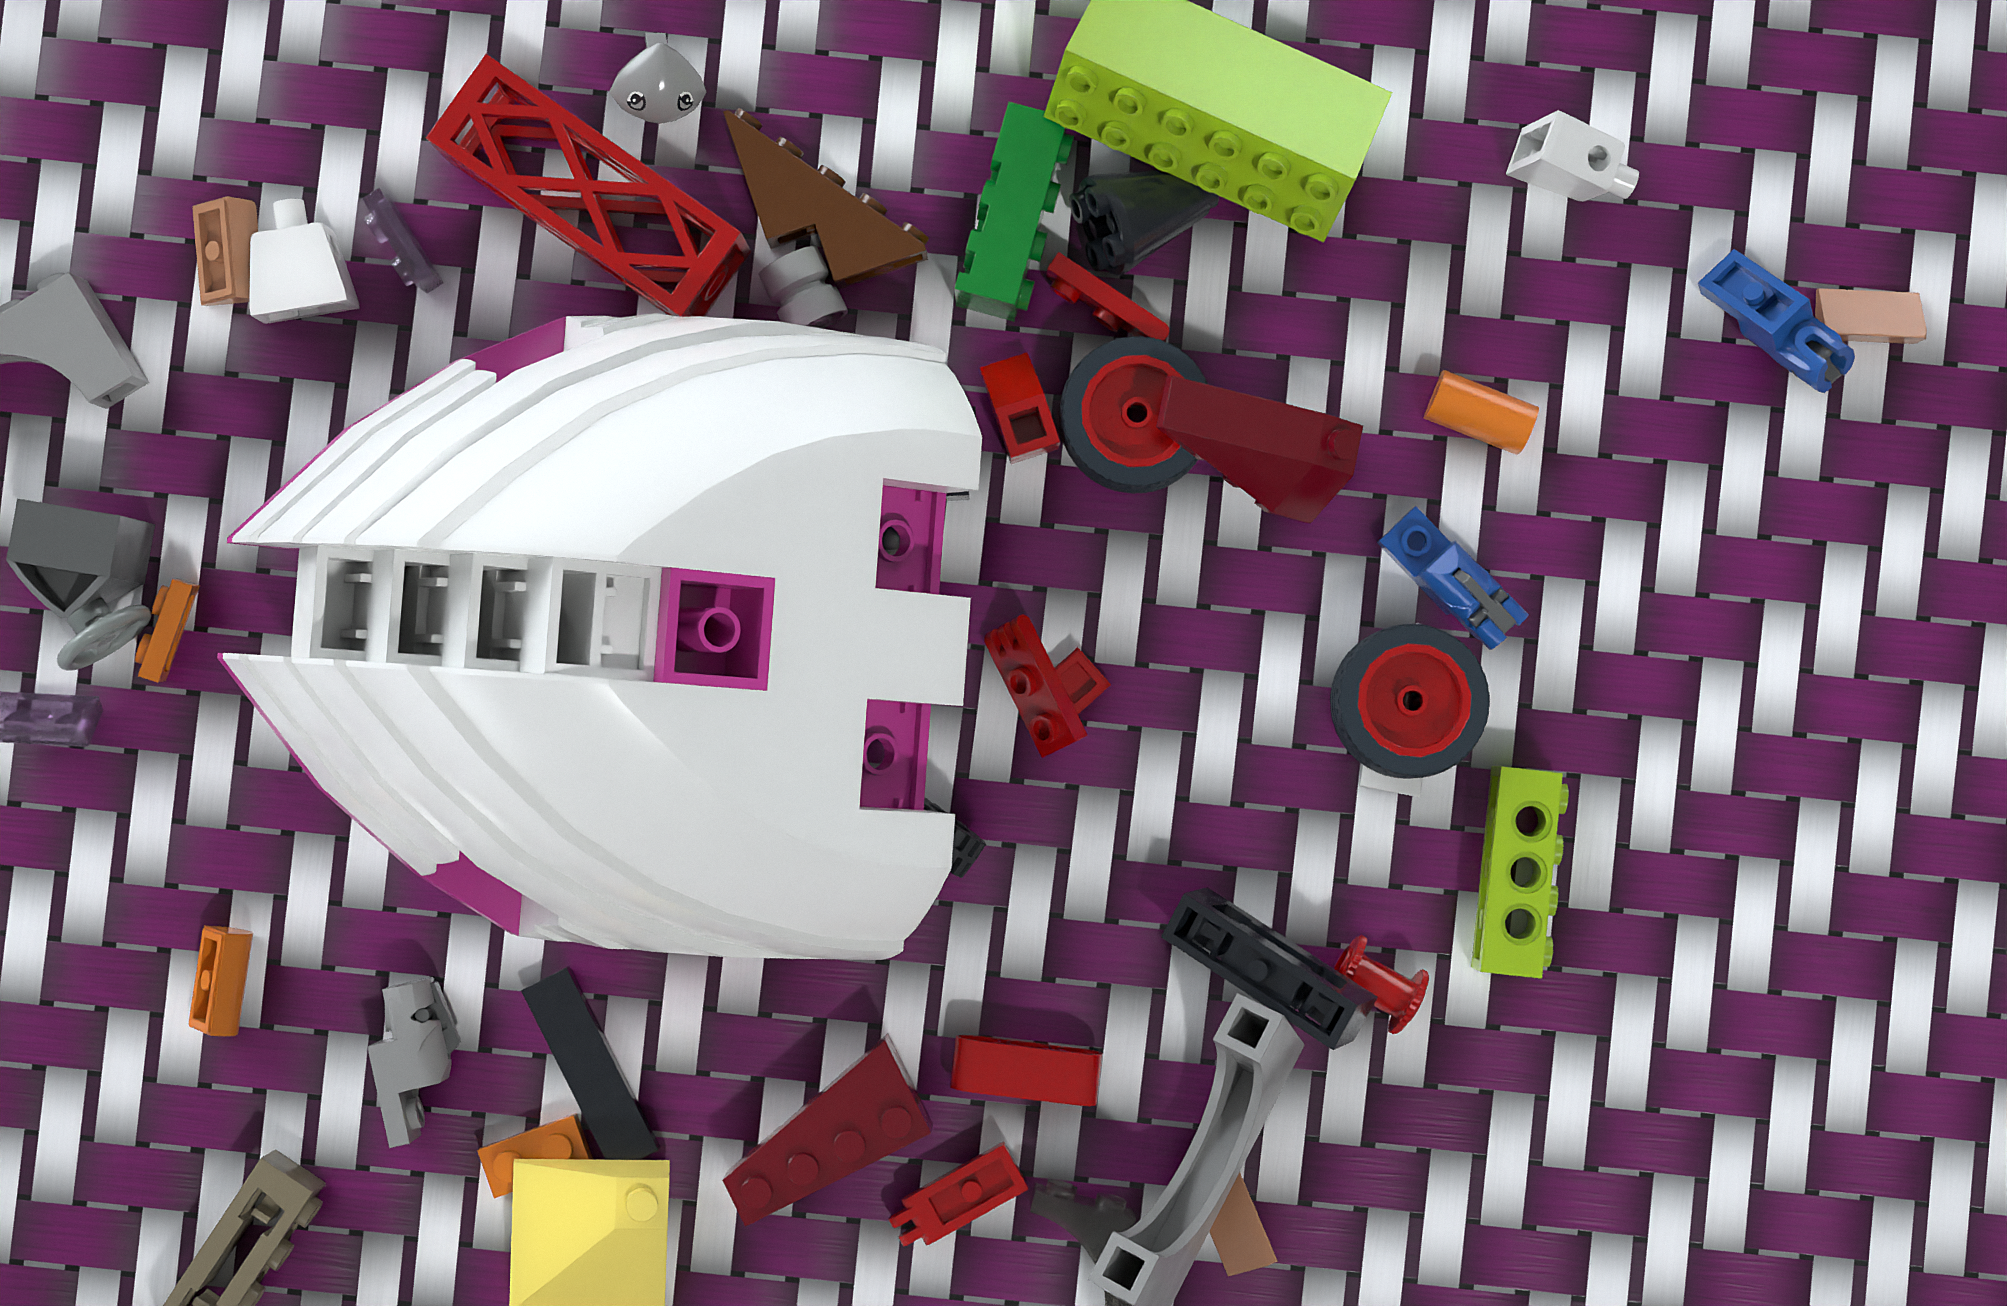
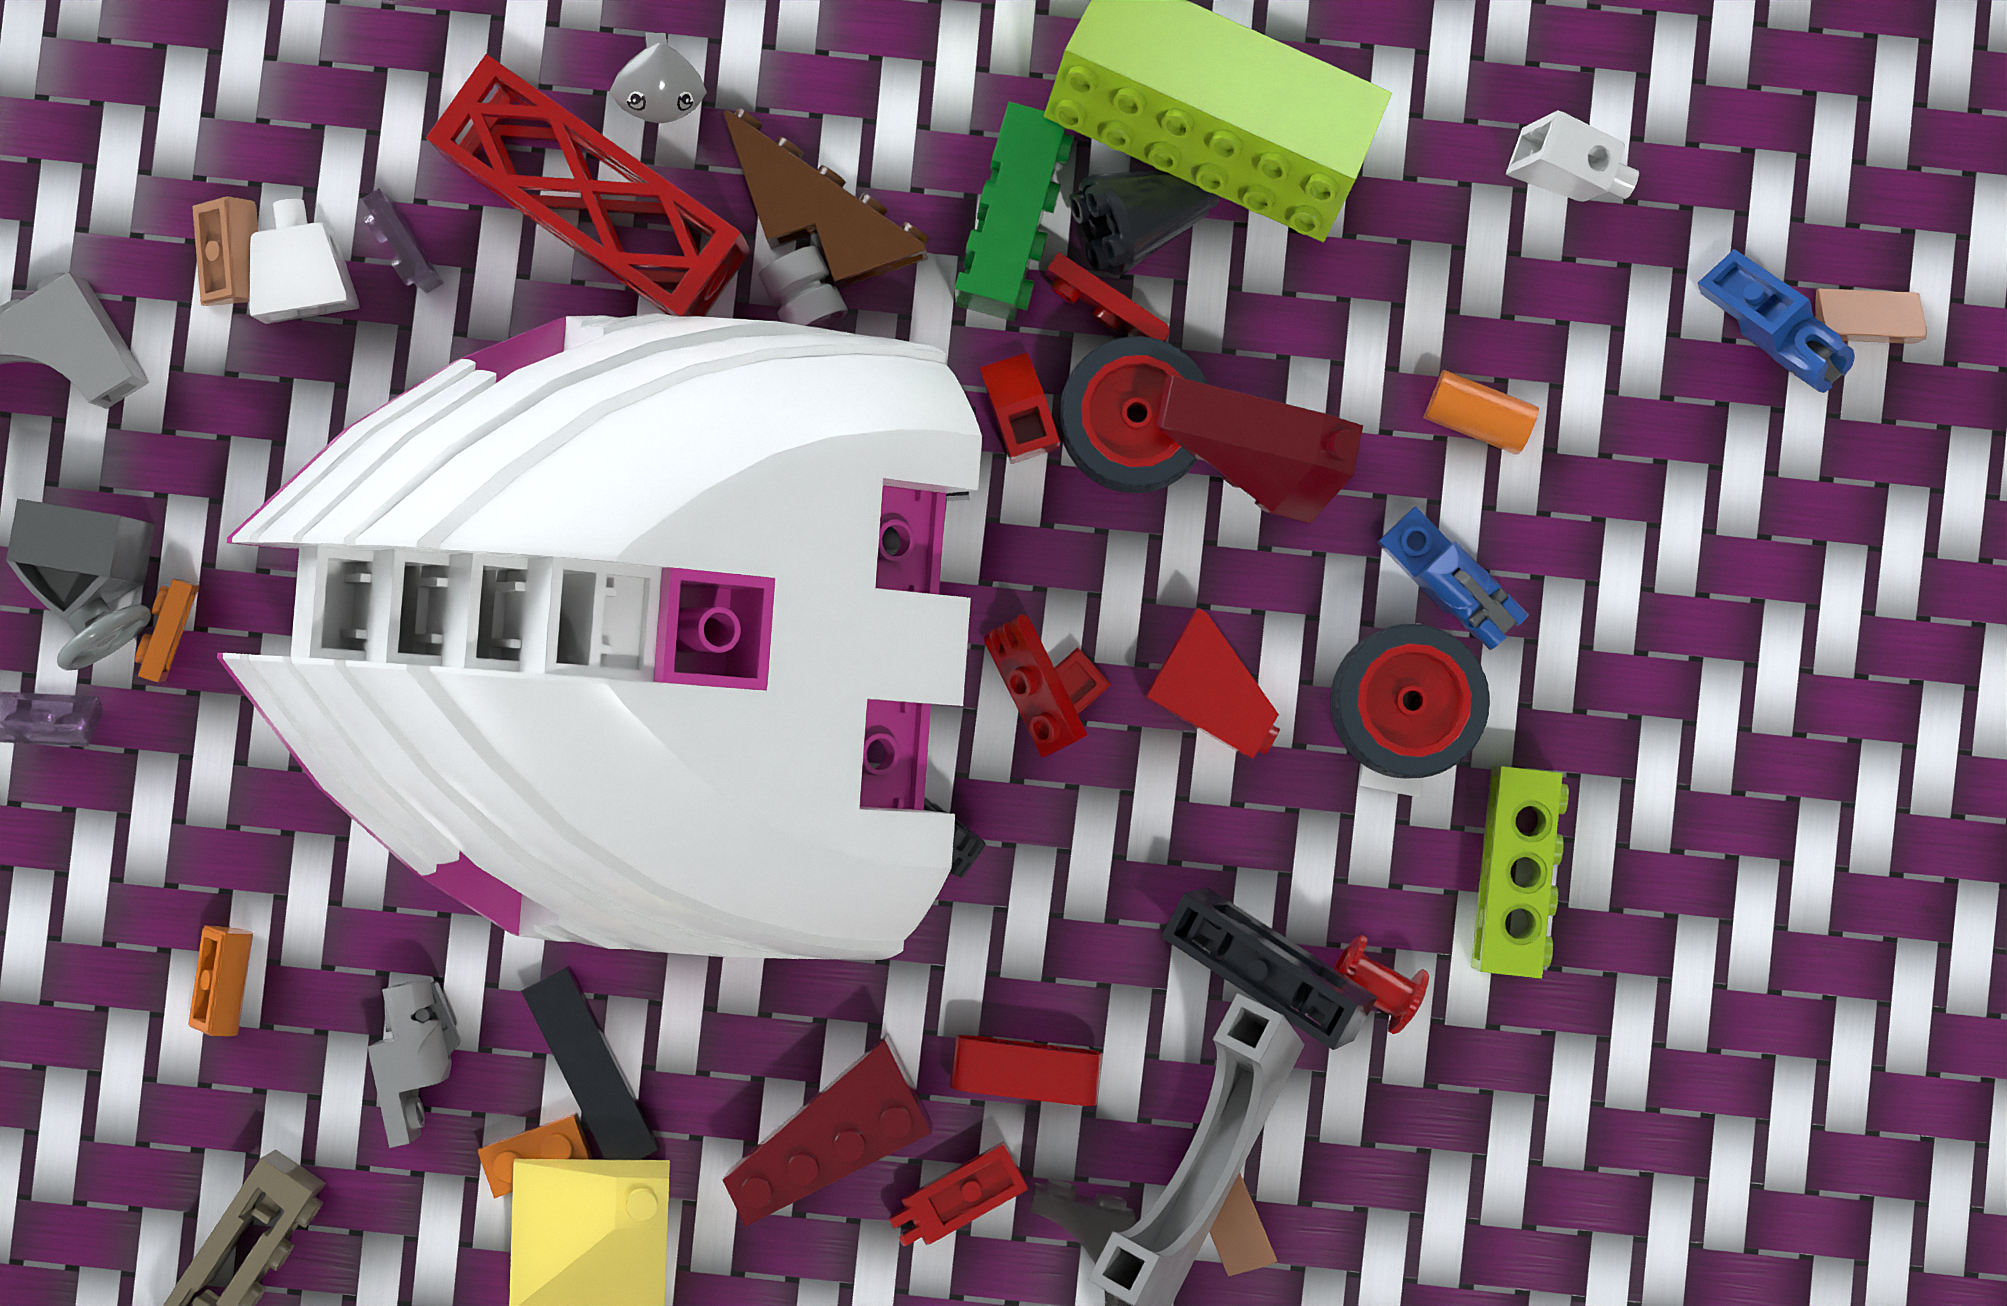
(1214, 690): none -> red slope

